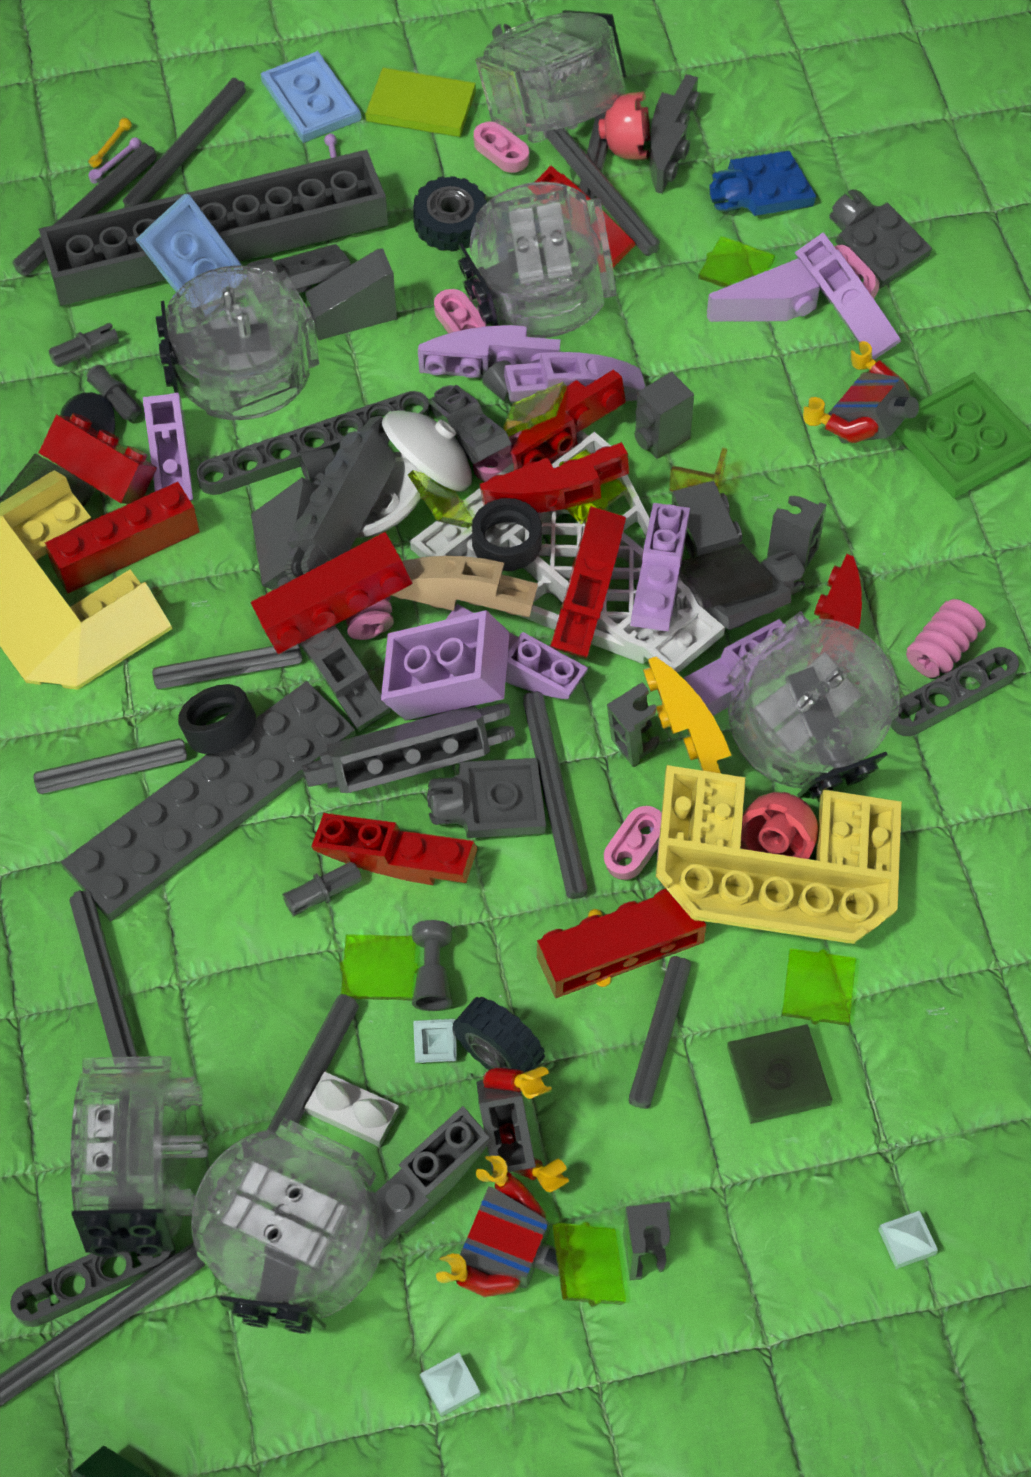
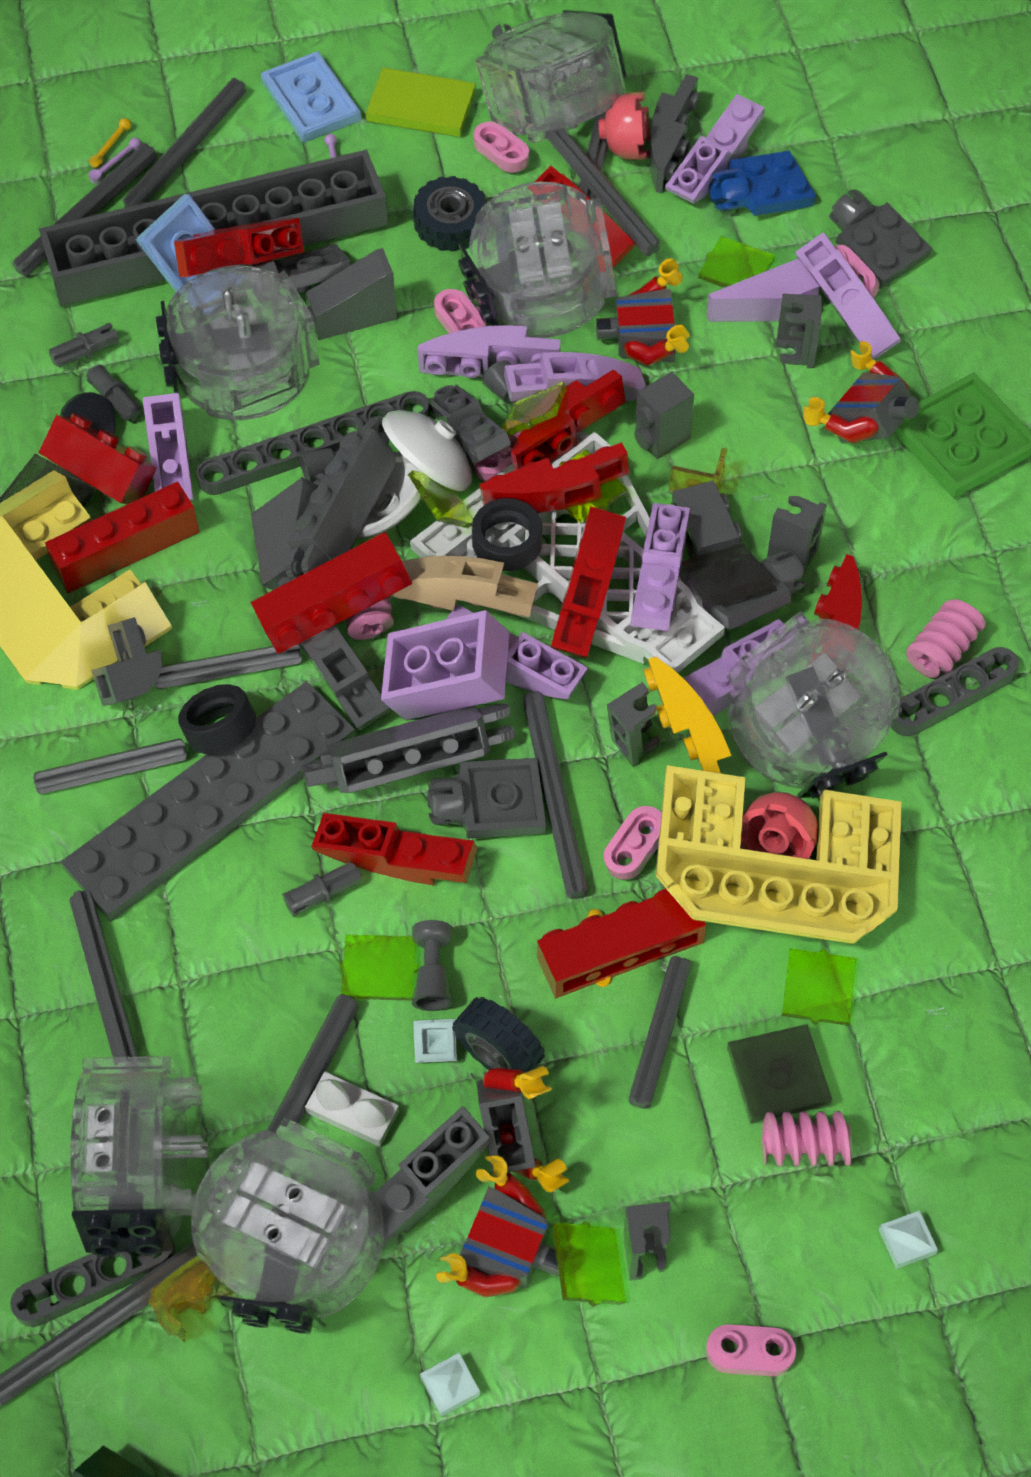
(135, 669): none -> dark grey brick
(182, 1289): none -> clear yellow hand
(238, 246): none -> red slope
(646, 321): none -> torso
(712, 154): none -> lavender slope
(751, 1351): none -> bright pink plate
(799, 328): none -> dark grey hinge
(806, 1138): none -> bright pink piece

